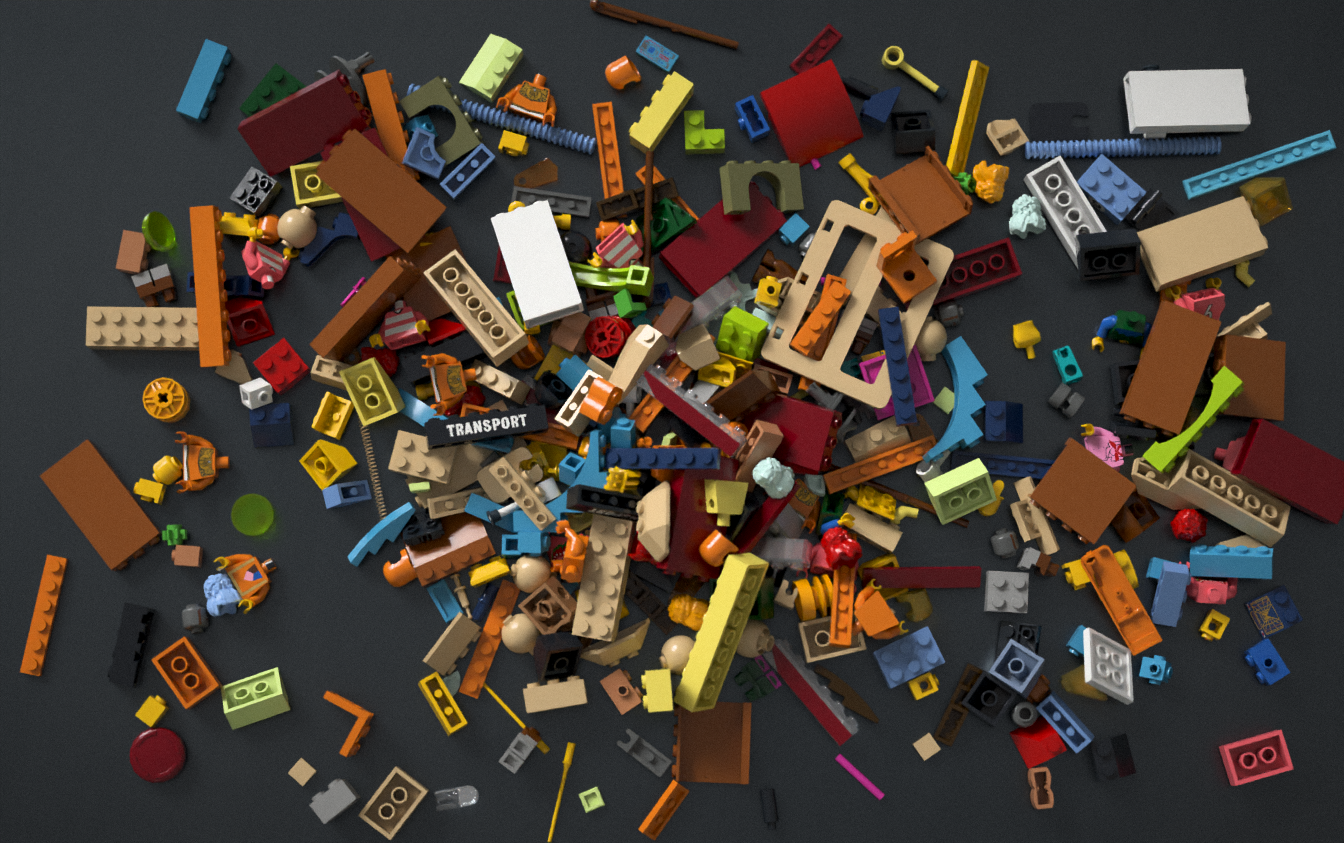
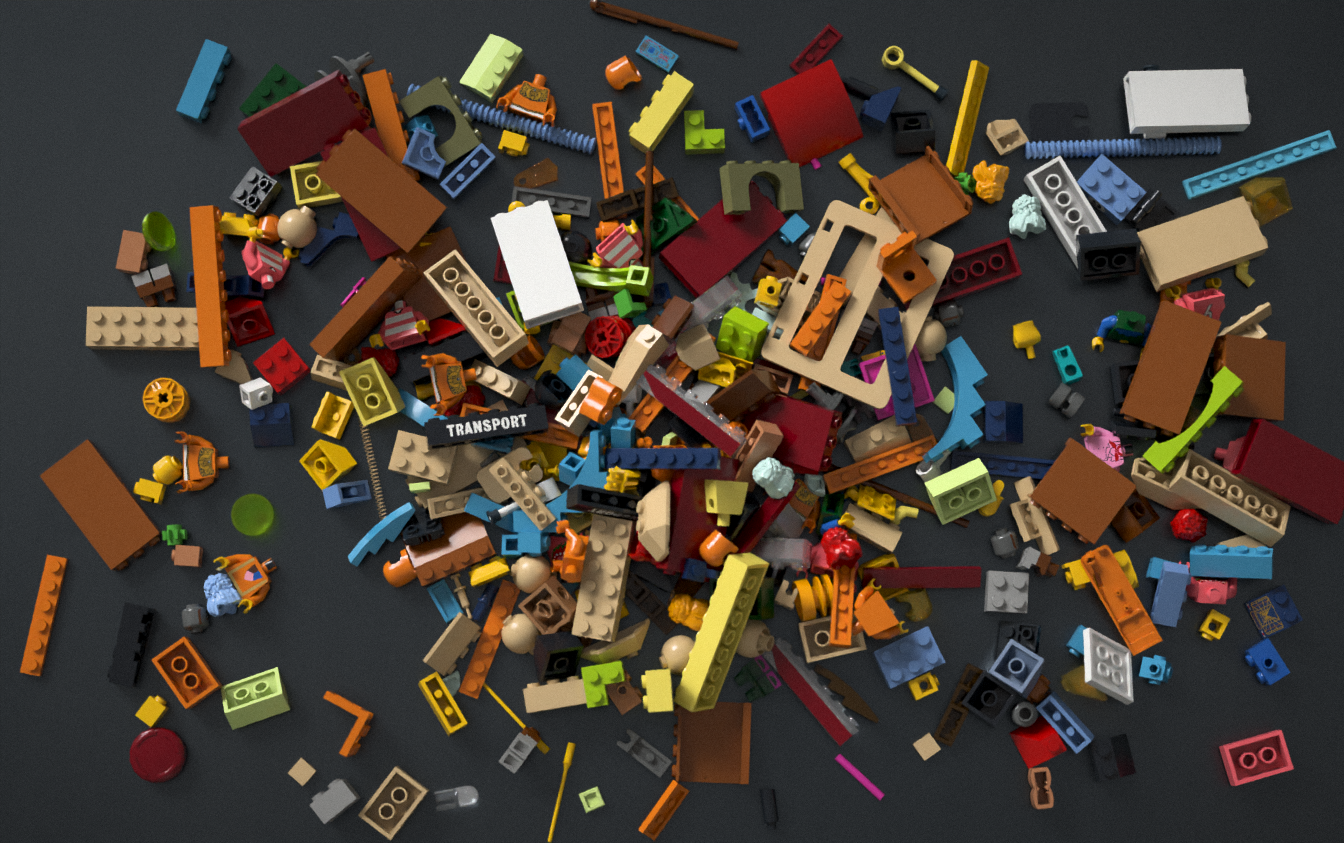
(595, 681): none -> lime brick
(696, 571): none -> dark blue plate

